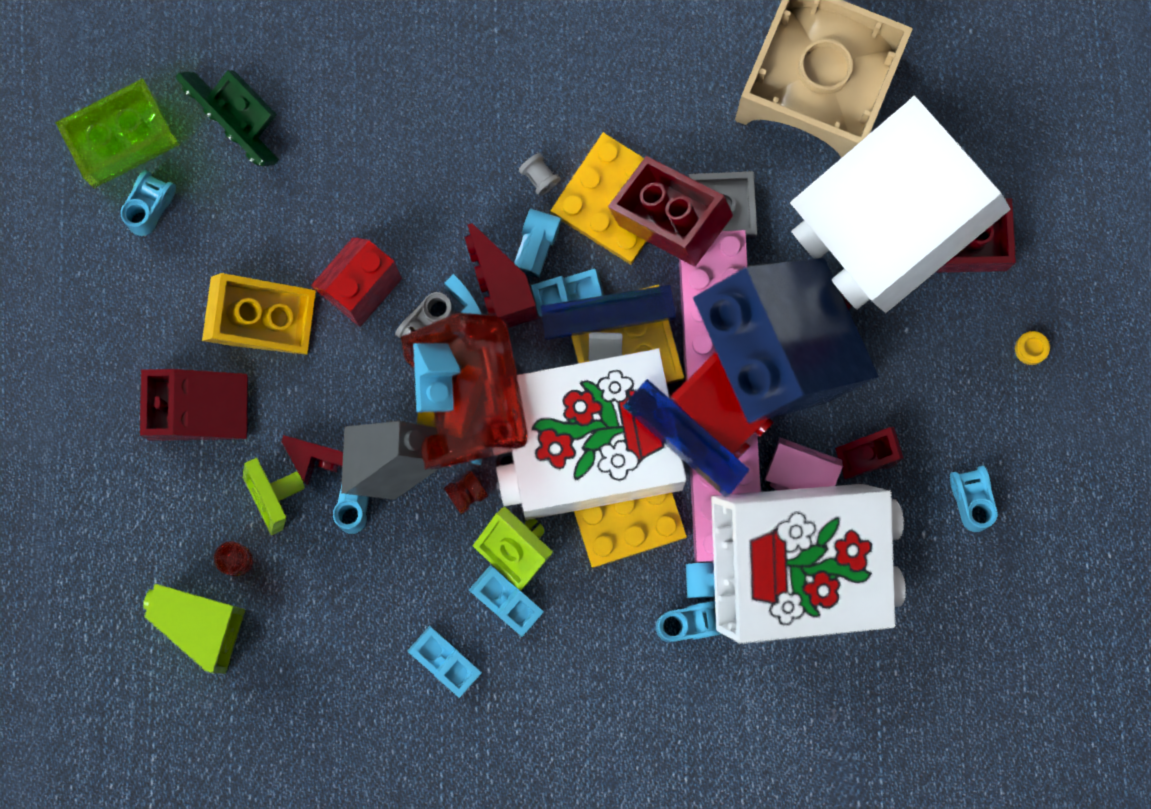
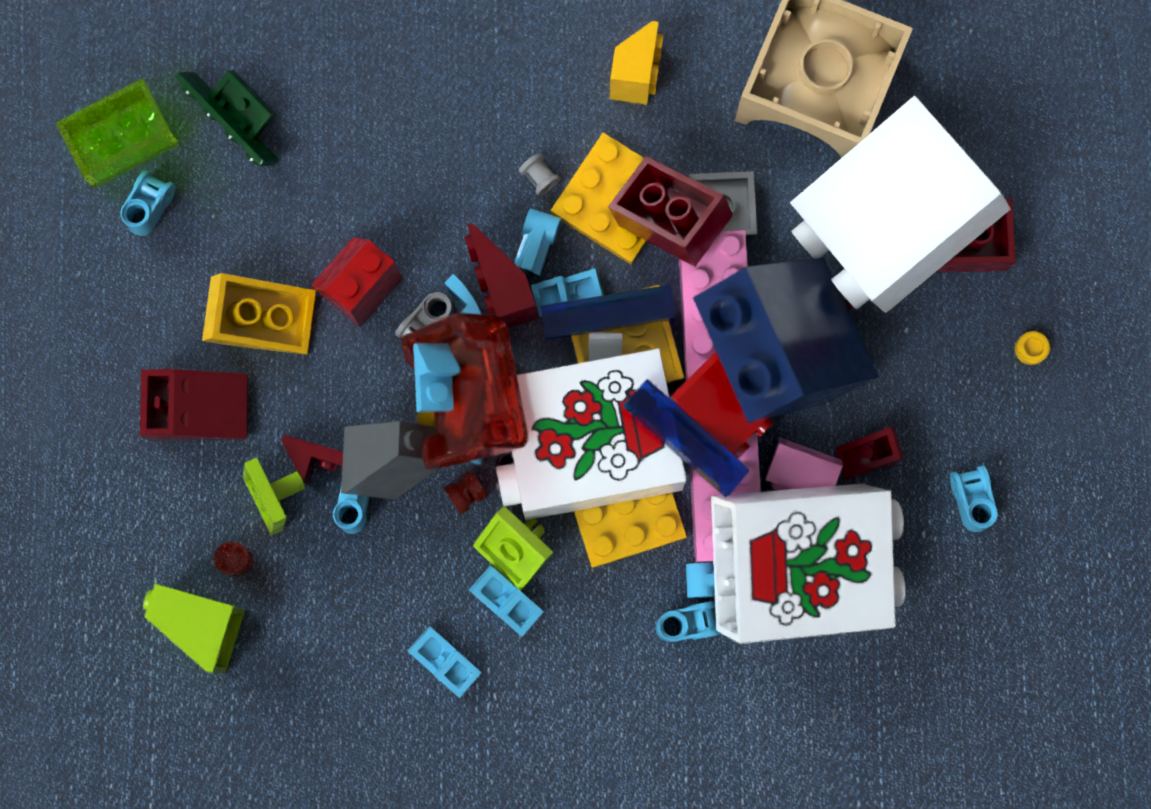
(635, 66): none -> yellow slope

